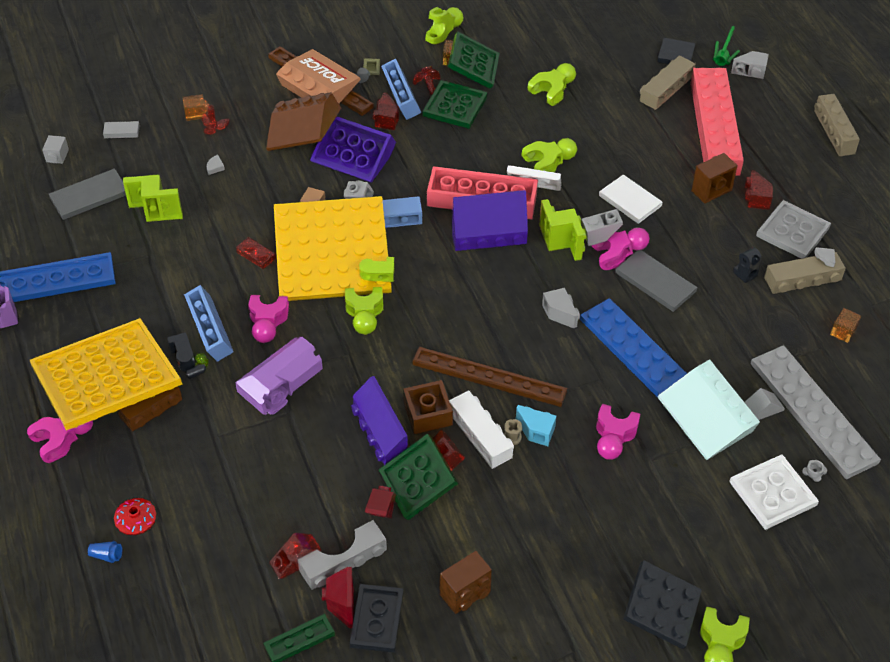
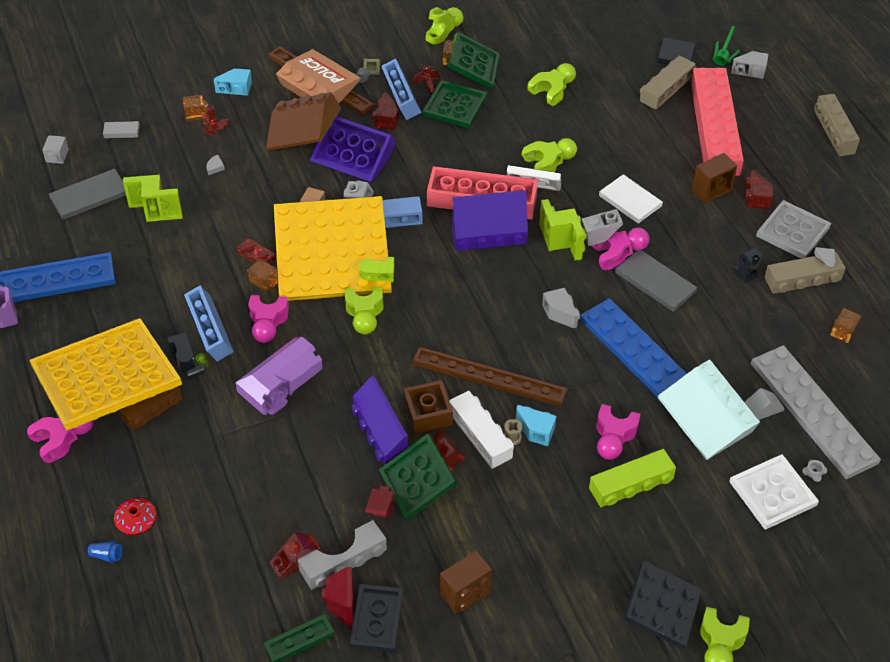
(234, 82): none -> medium azure slope
(263, 275): none -> clear orange brick
(632, 478): none -> lime brick

